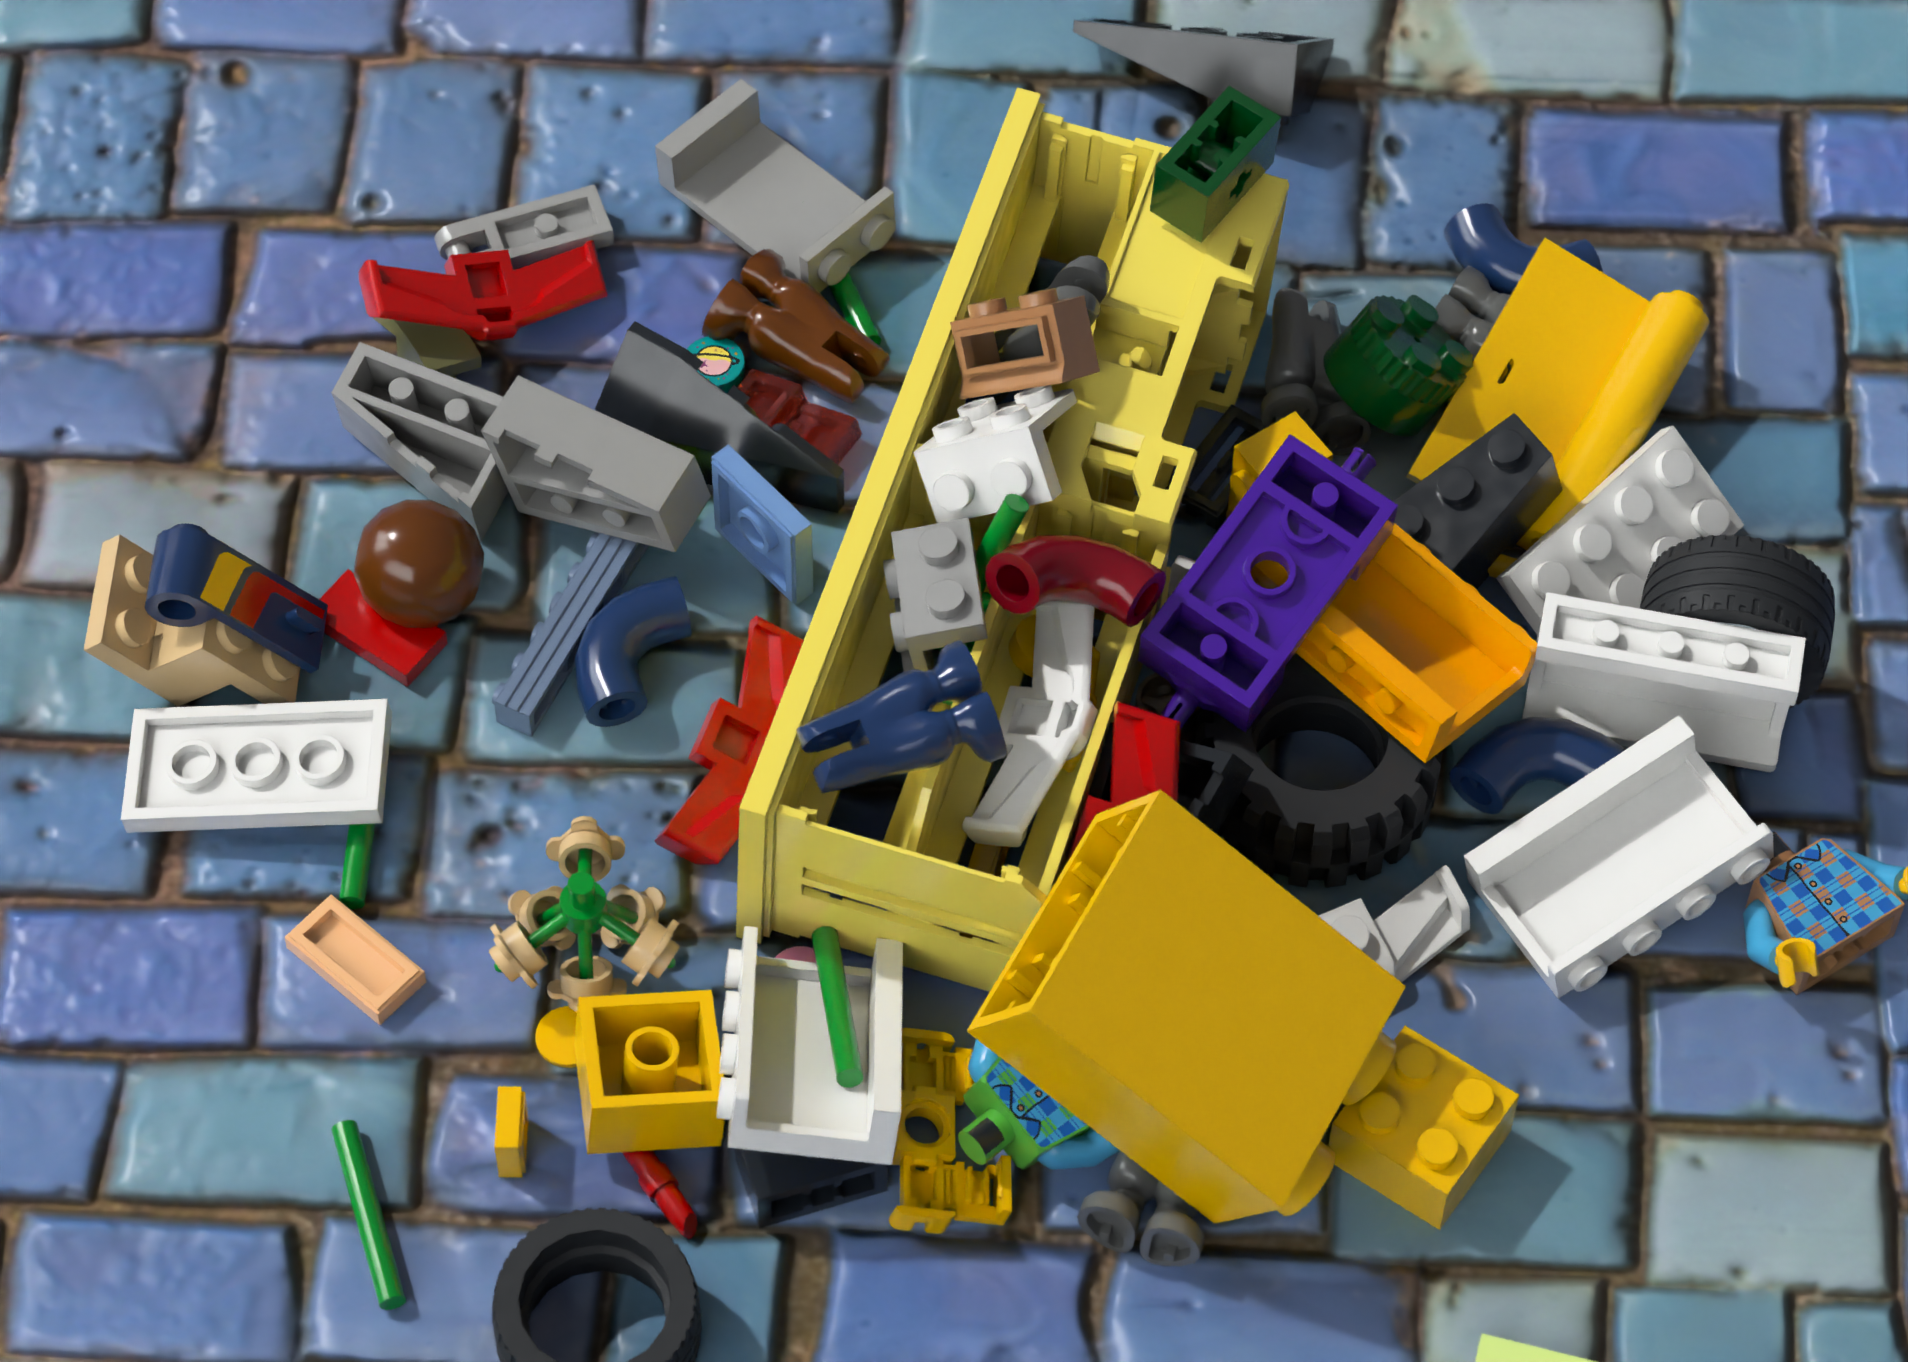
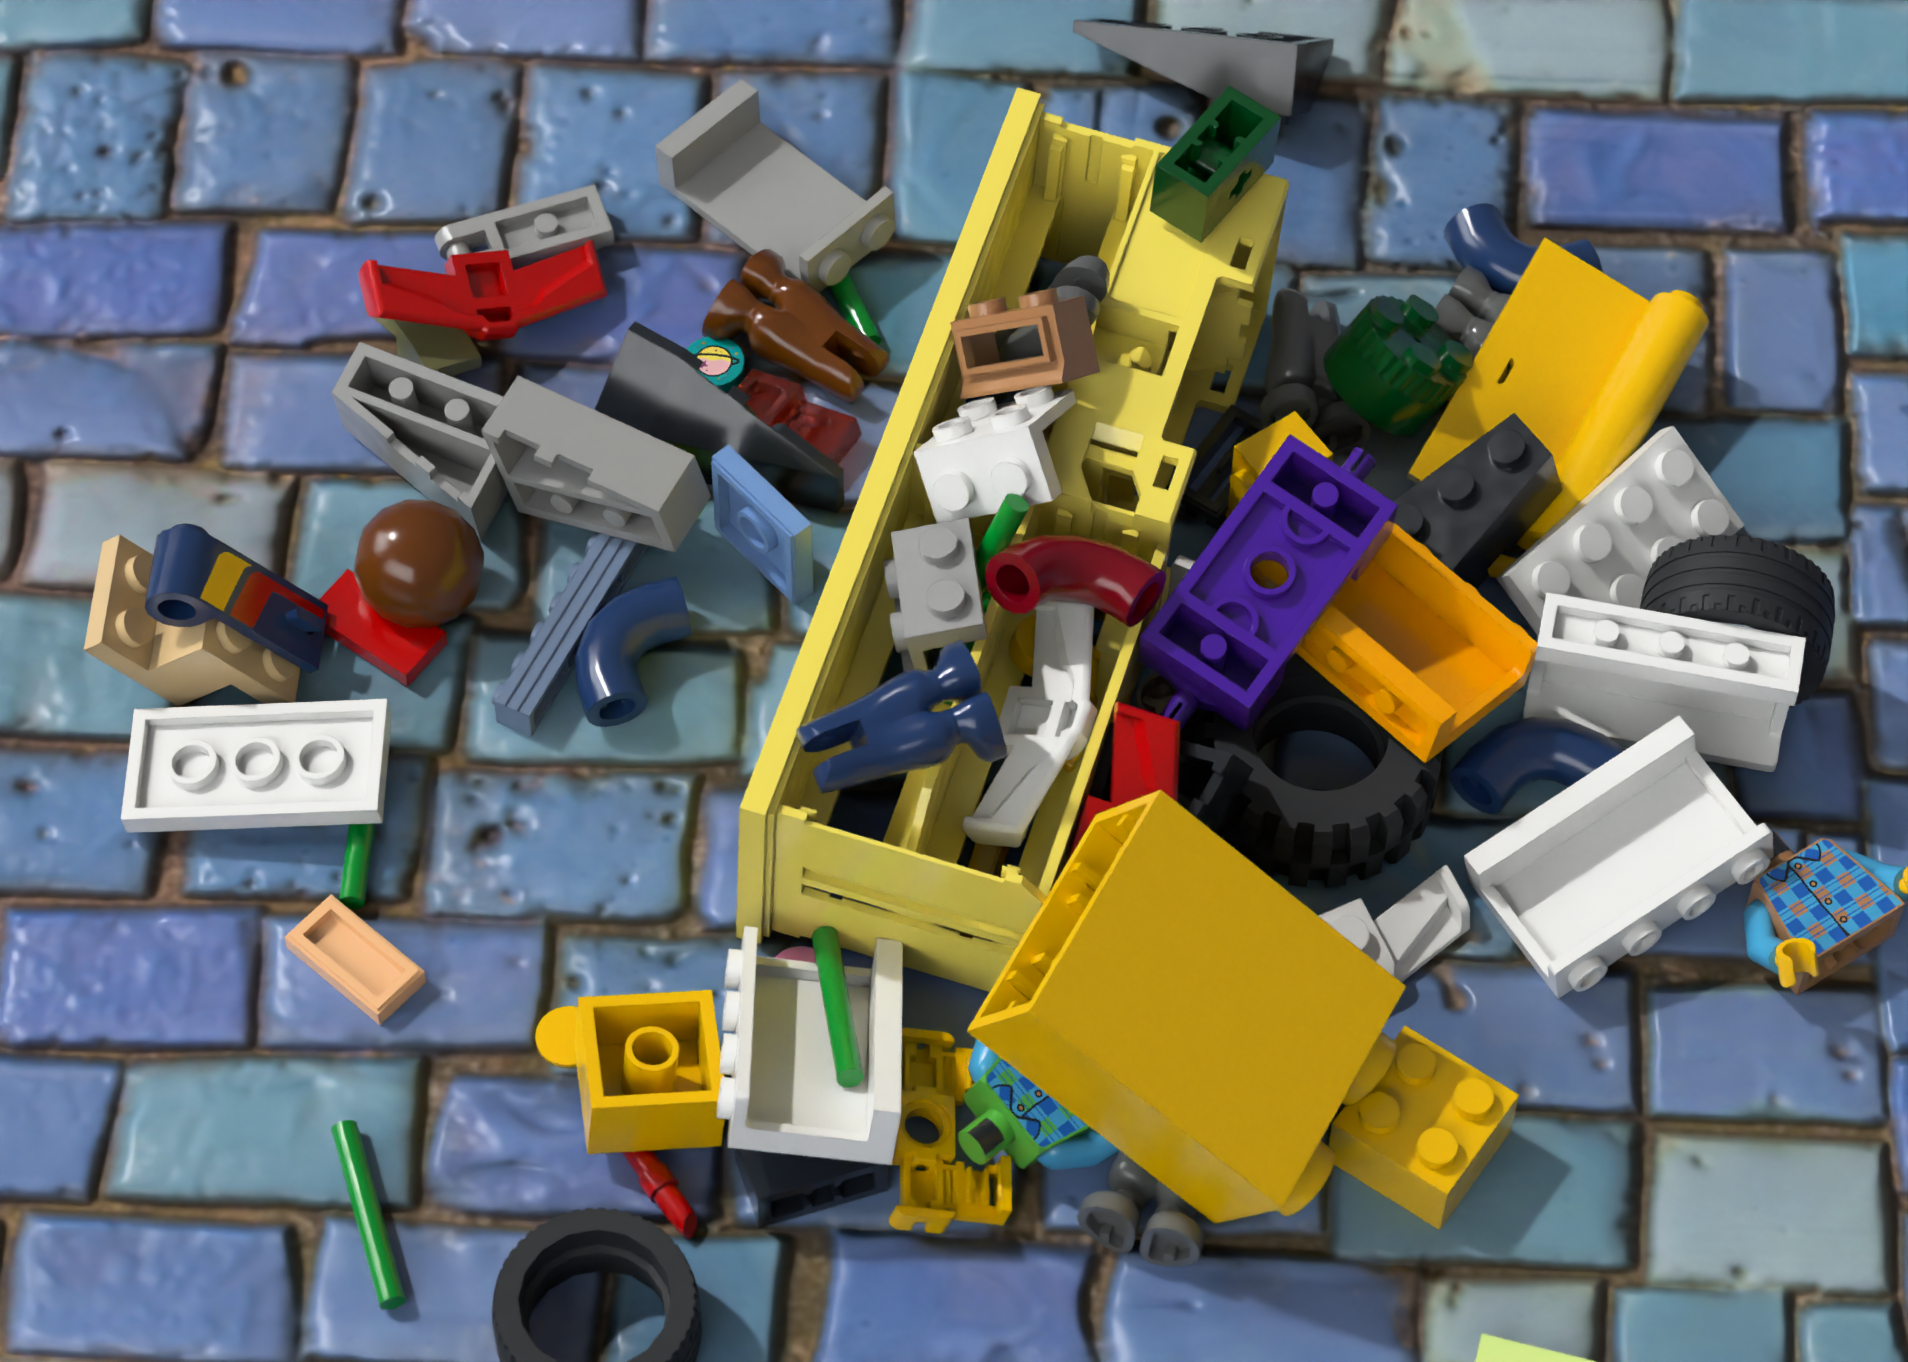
(511, 1131): yellow tile -> none
(582, 909): tan plant -> none
(731, 747): red plate -> none

